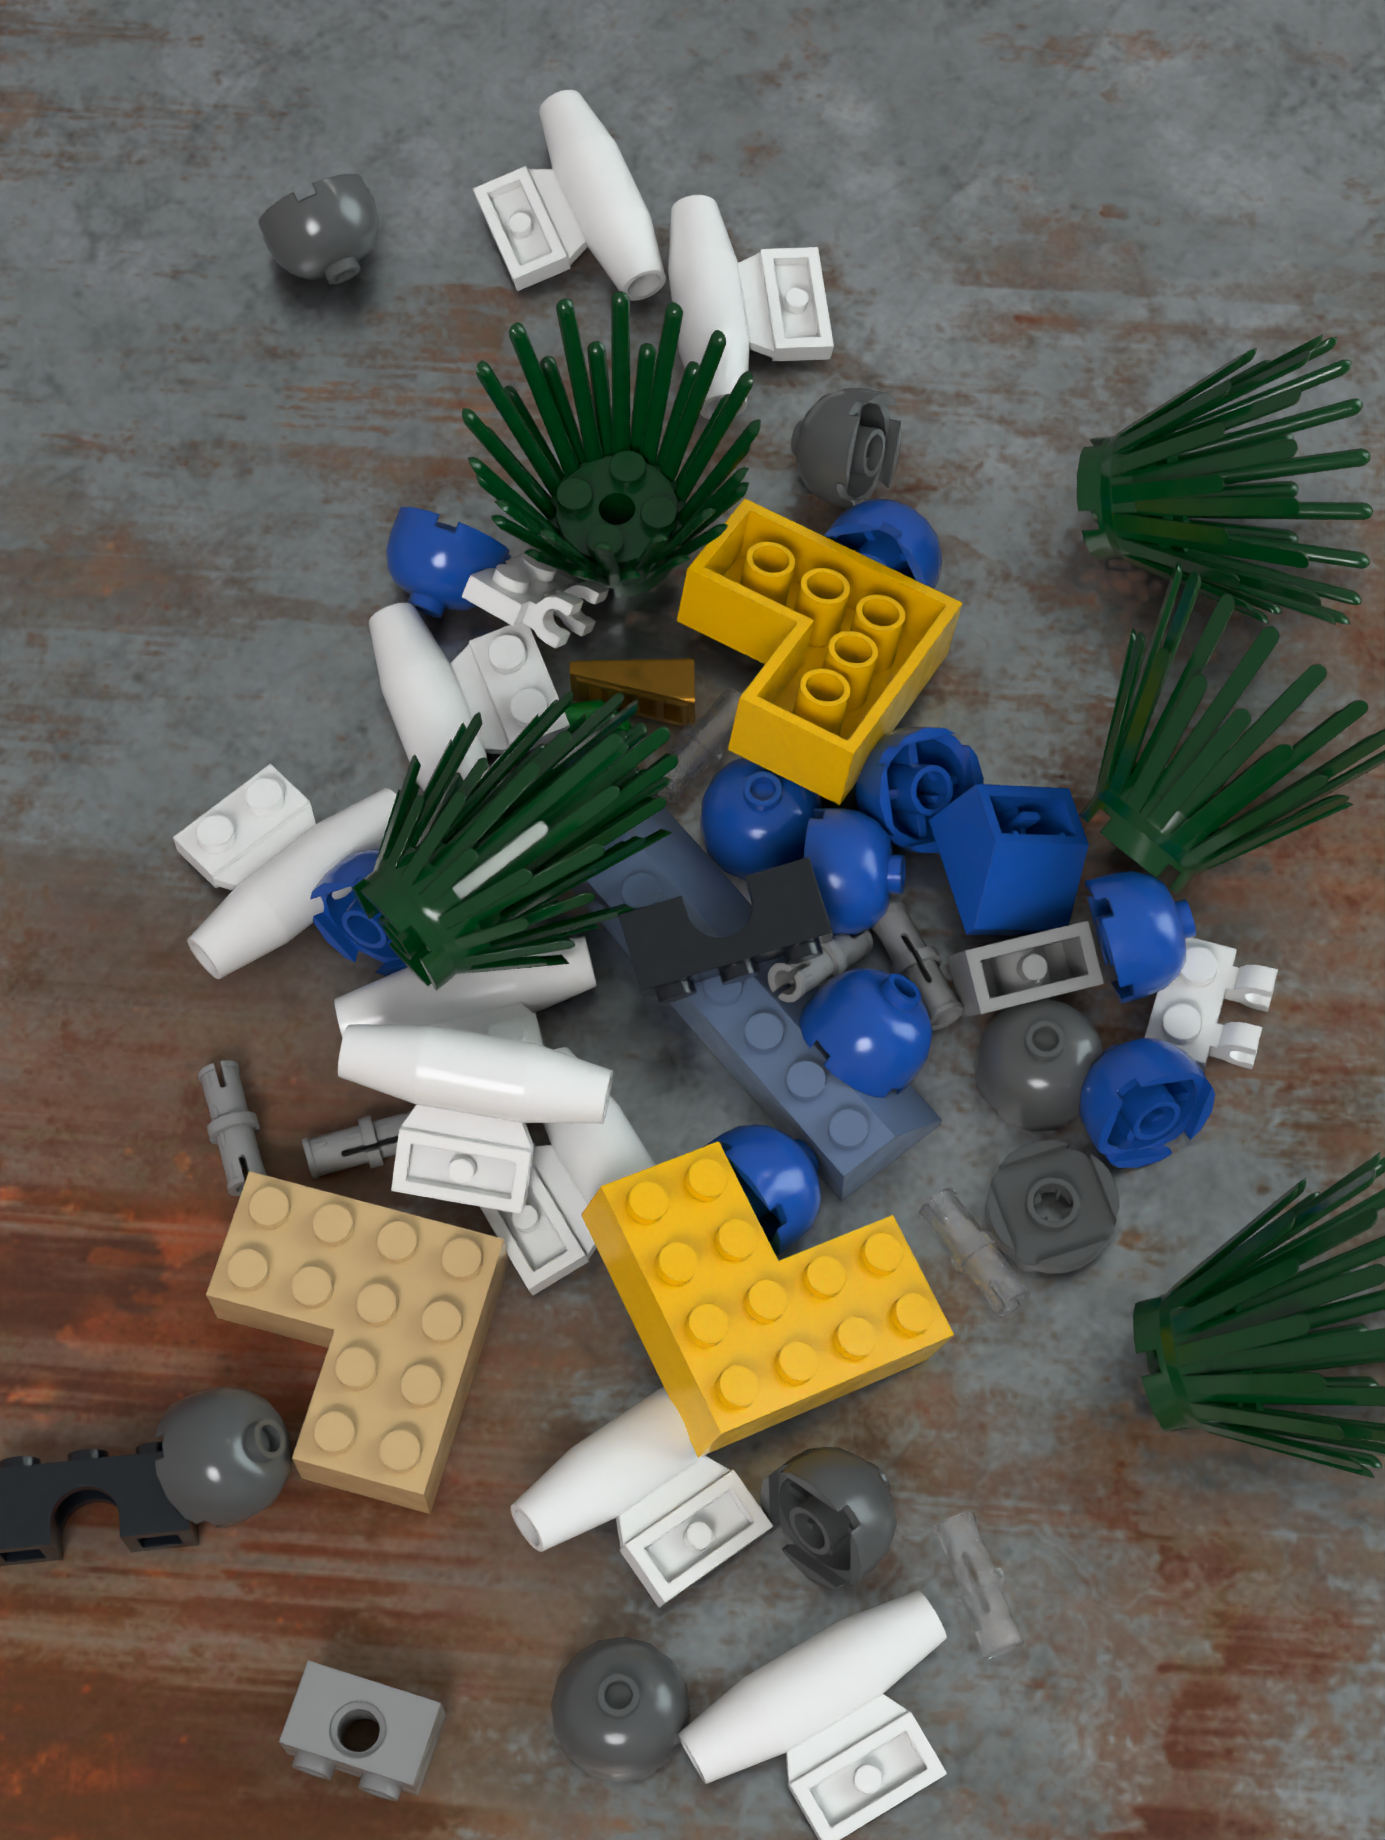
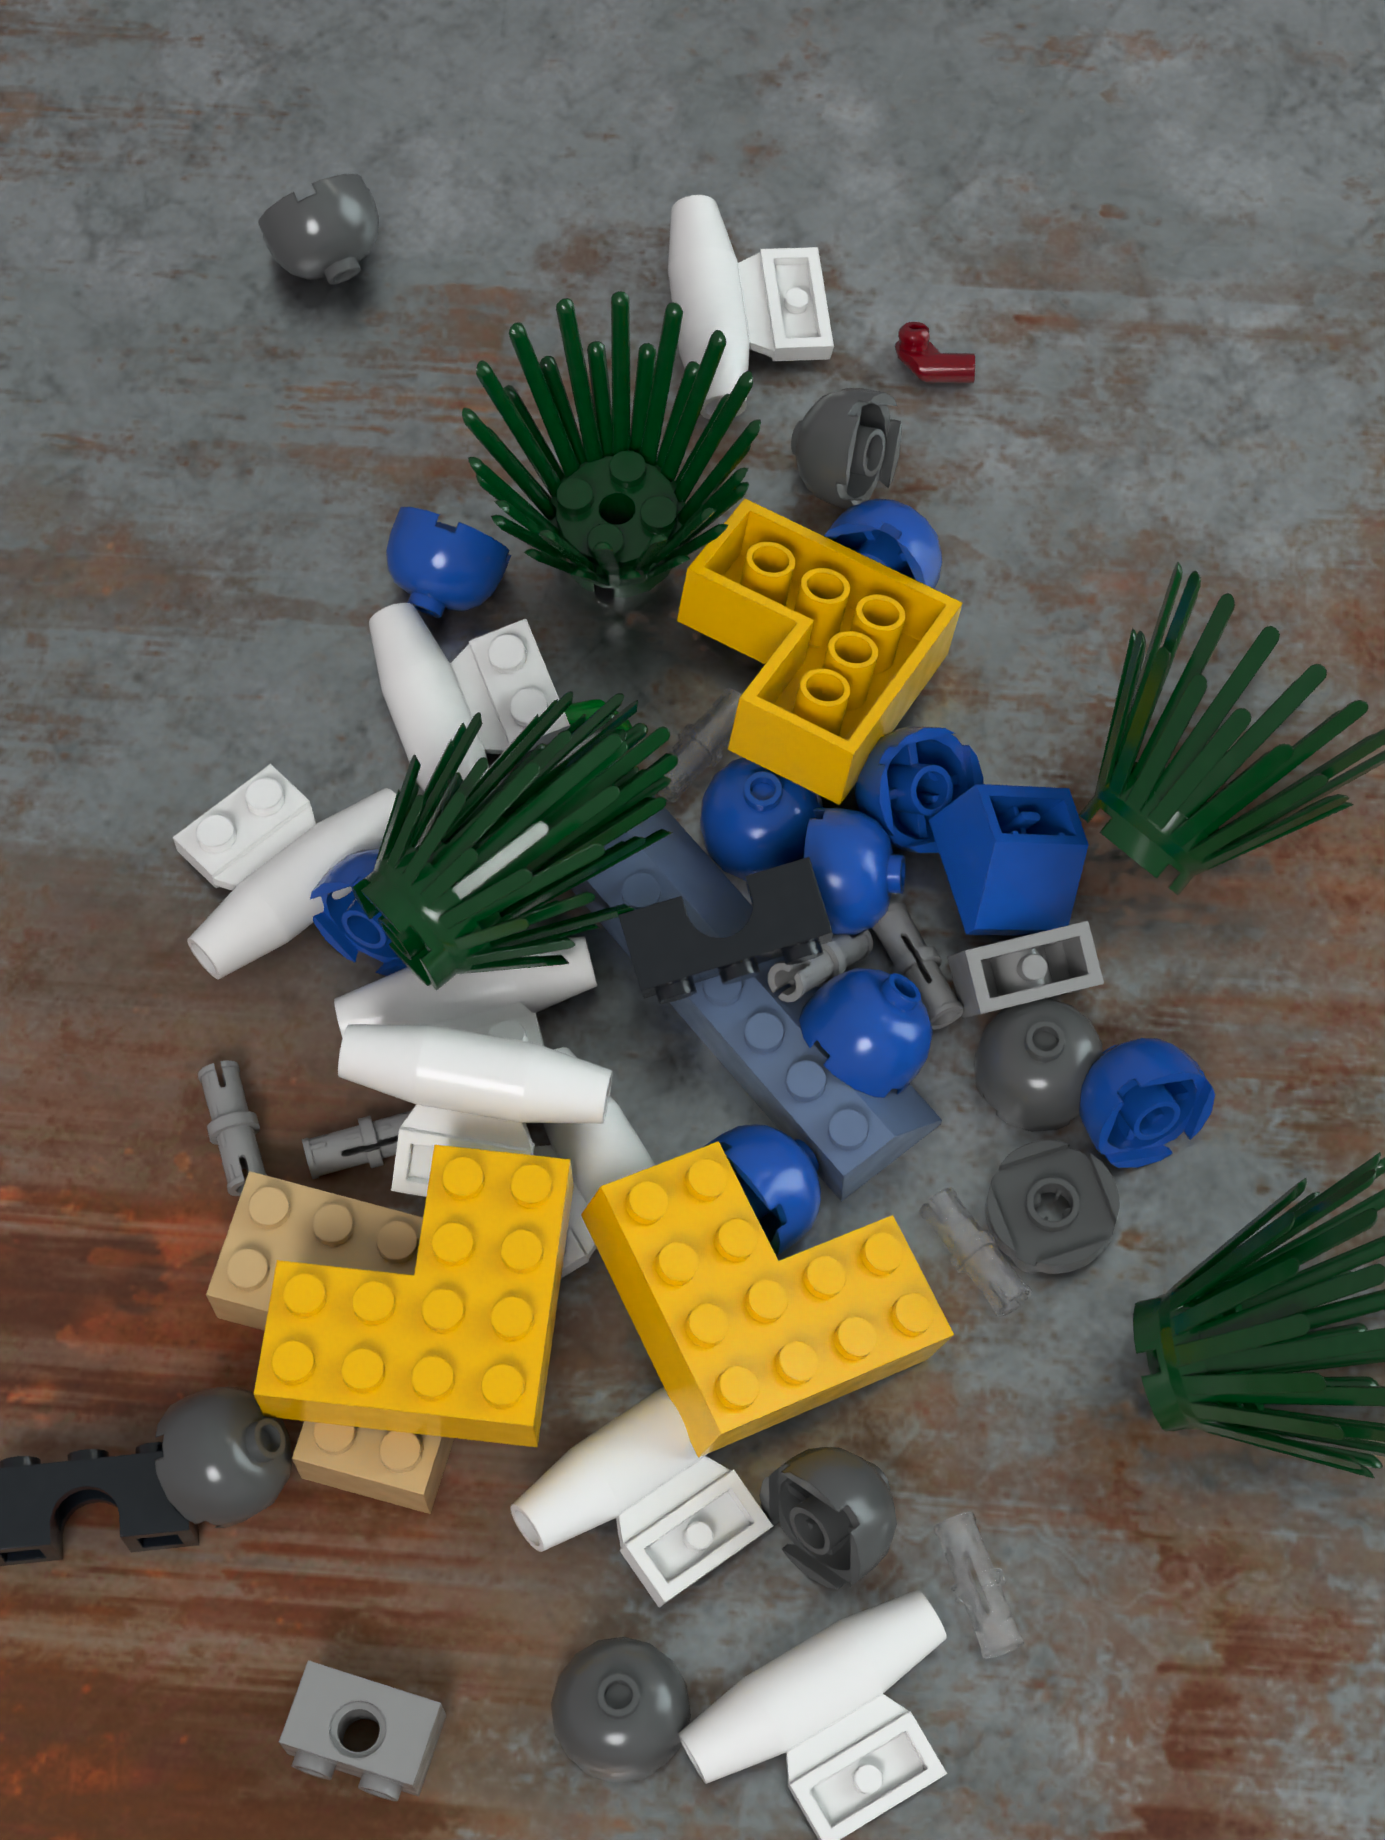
(439, 1349): none -> yellow brick
(531, 594): white plate -> none
(584, 201): white plate -> none
(660, 685): pearl gold slope -> none
(927, 362): none -> dark red arm
(1139, 931): blue cylinder -> none
(1179, 468): dark green plant -> none
(1191, 1005): white plate -> none

